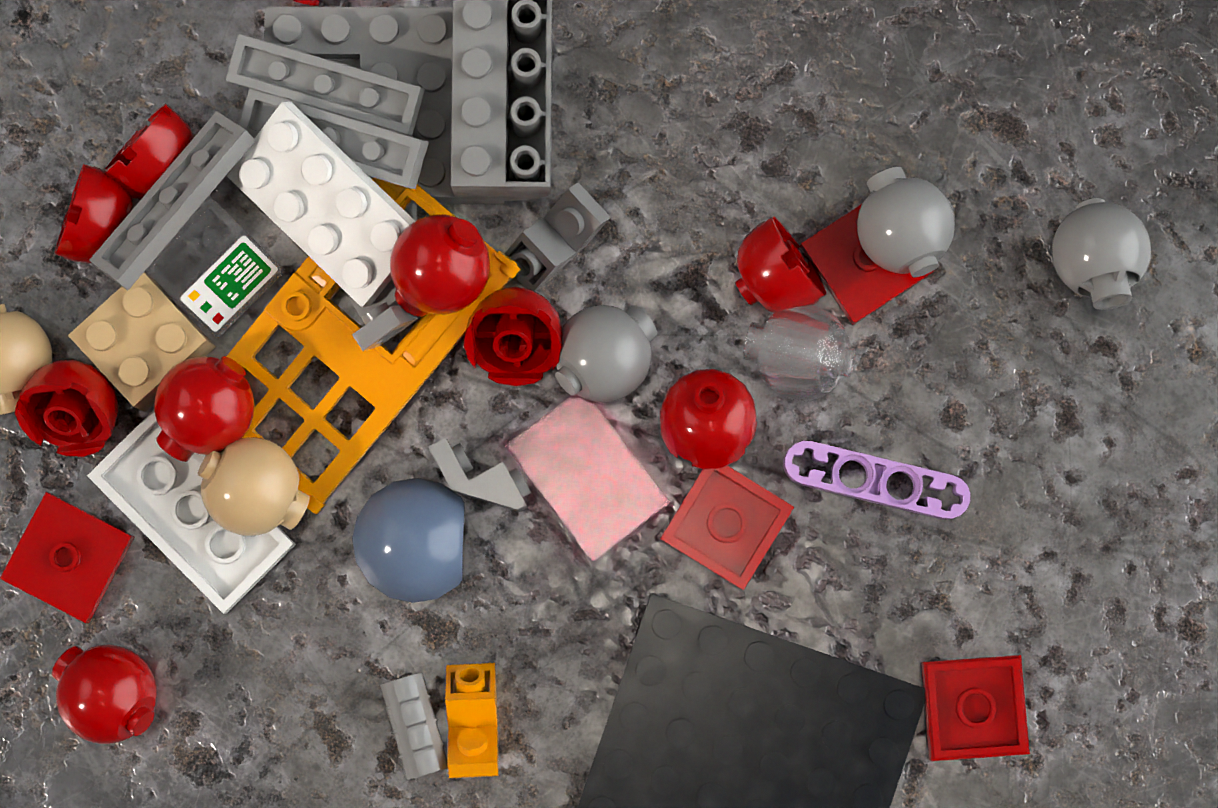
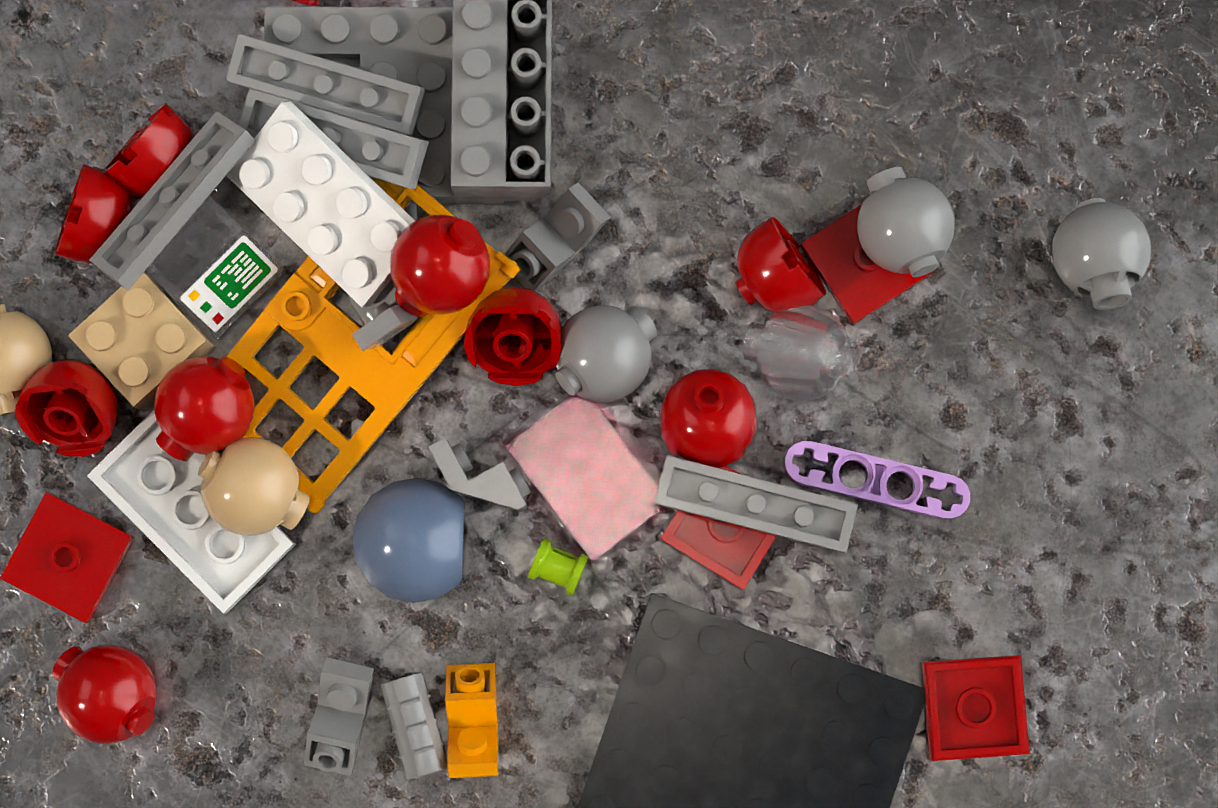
(338, 717): none -> light grey slope
(557, 566): none -> lime bush
(756, 504): none -> light grey plate

